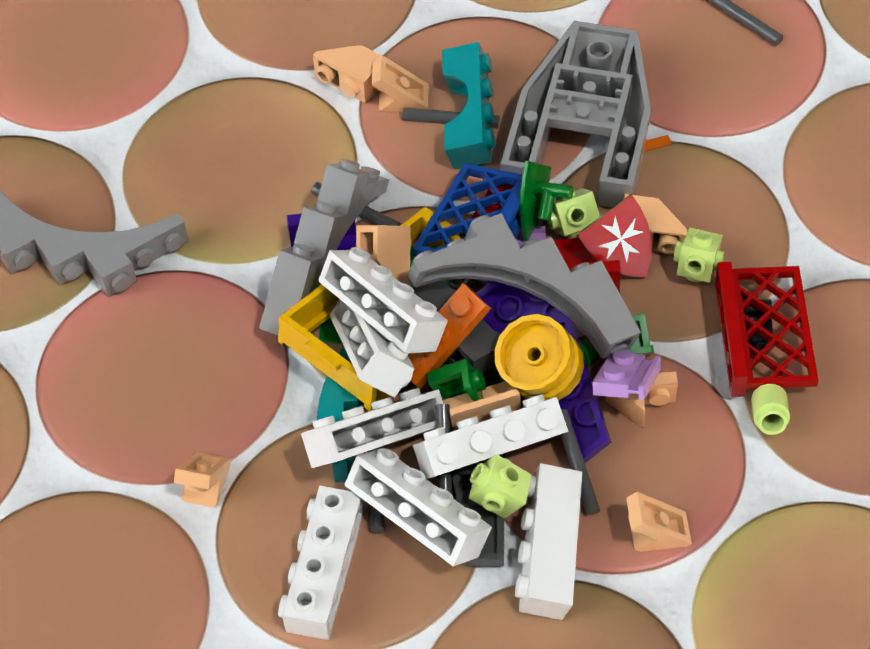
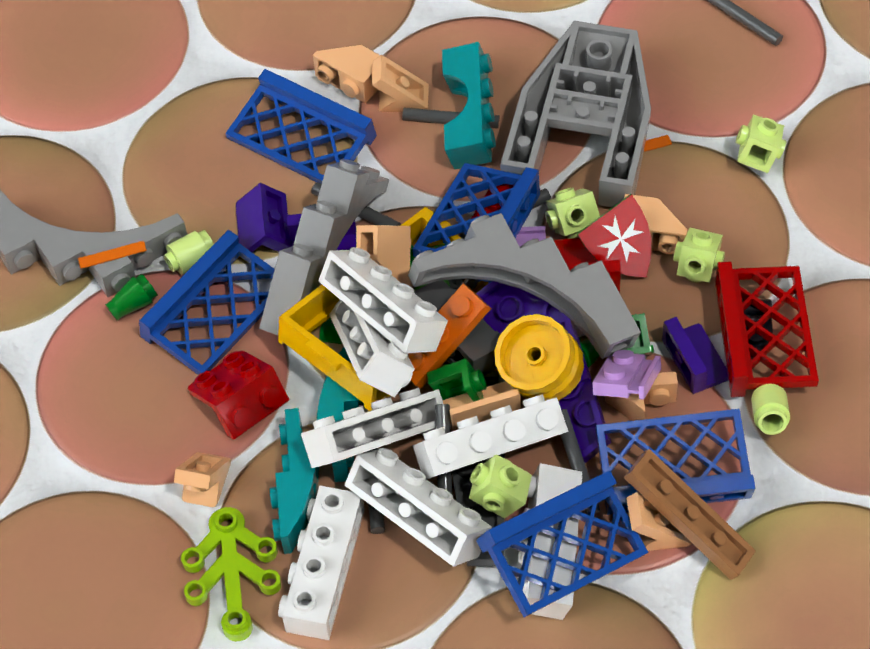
(112, 254): none -> orange piece
(132, 297): none -> green cone
(187, 251): none -> yellowish green brick
(188, 292): none -> blue fence
(229, 566): none -> lime plant
(240, 391): none -> red bracket
(263, 219): none -> dark purple panel
(294, 485): none -> teal slope
(308, 104): none -> blue fence
(538, 196): green shield -> none
(541, 520): none -> blue fence
(690, 514): none -> medium nougat plate
(694, 355): none -> dark purple panel
(709, 488): none -> blue fence
(760, 143): none -> yellowish green brick

